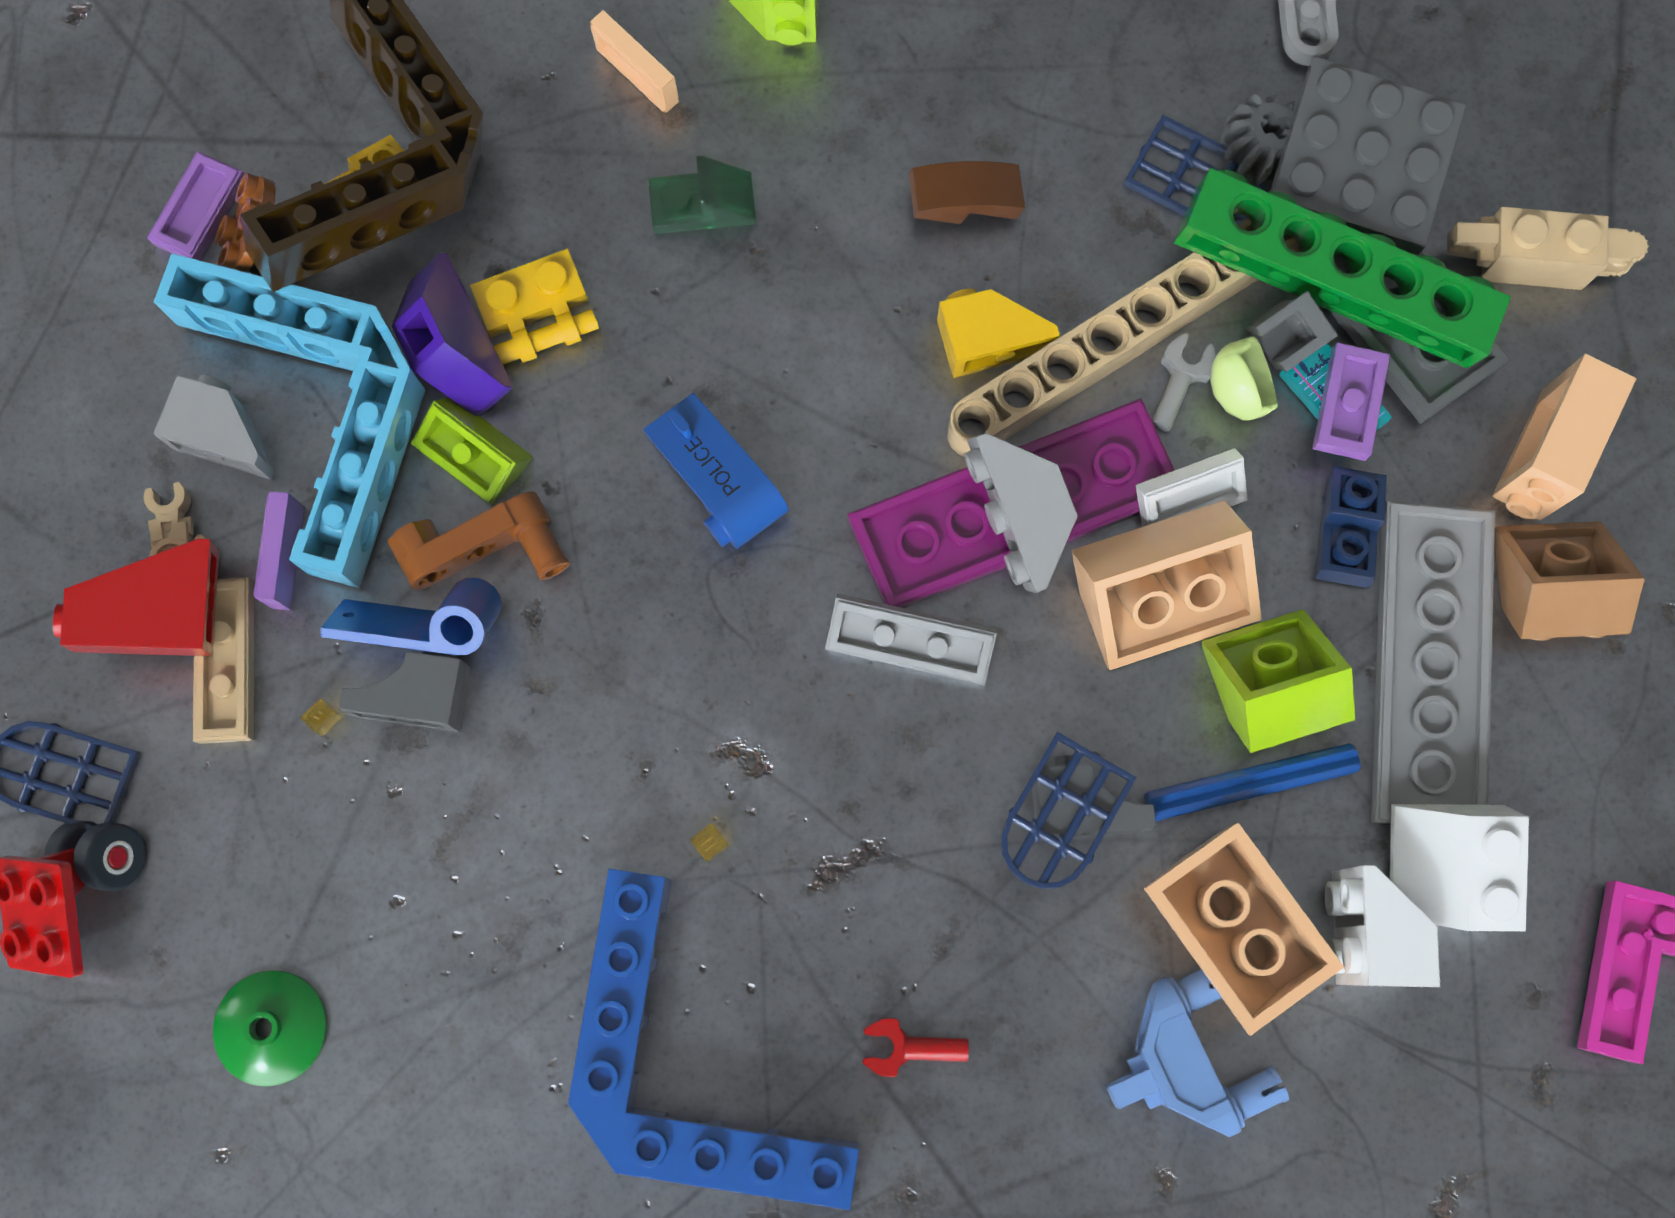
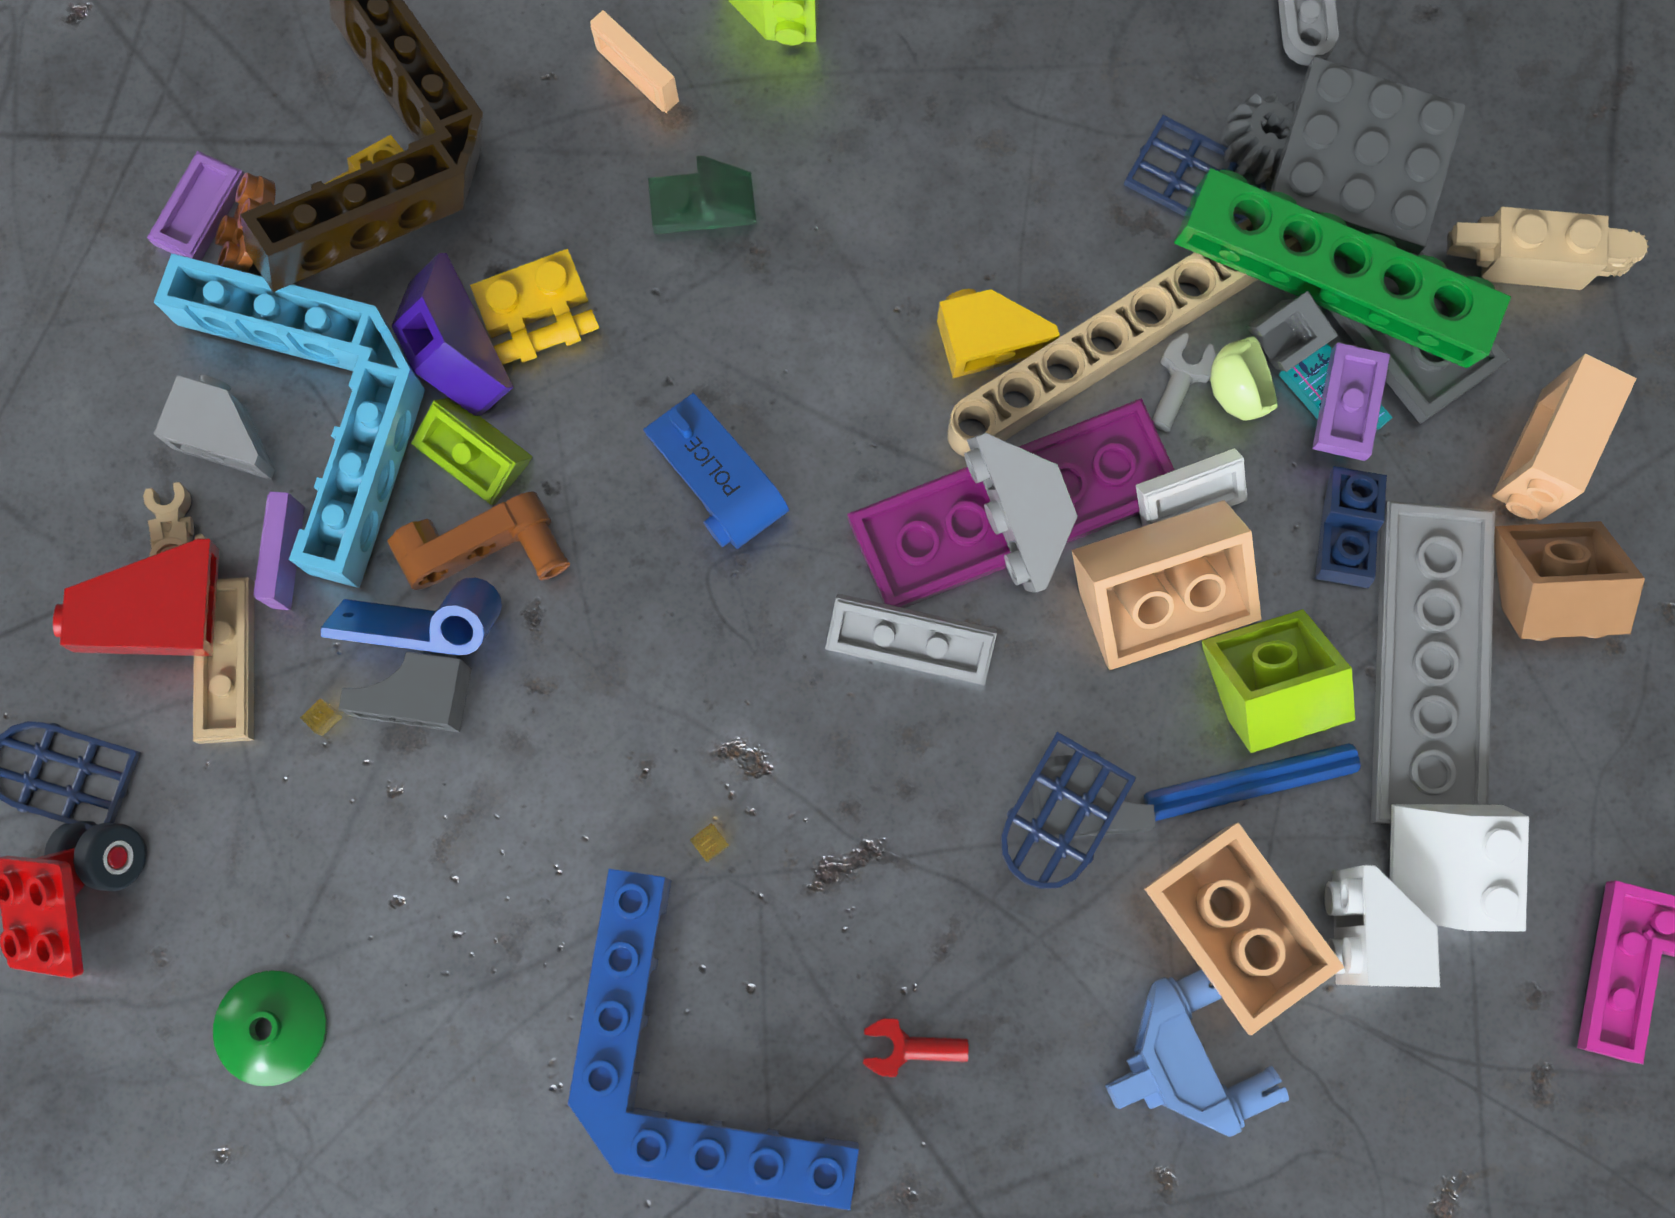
(958, 188): reddish brown slope -> none

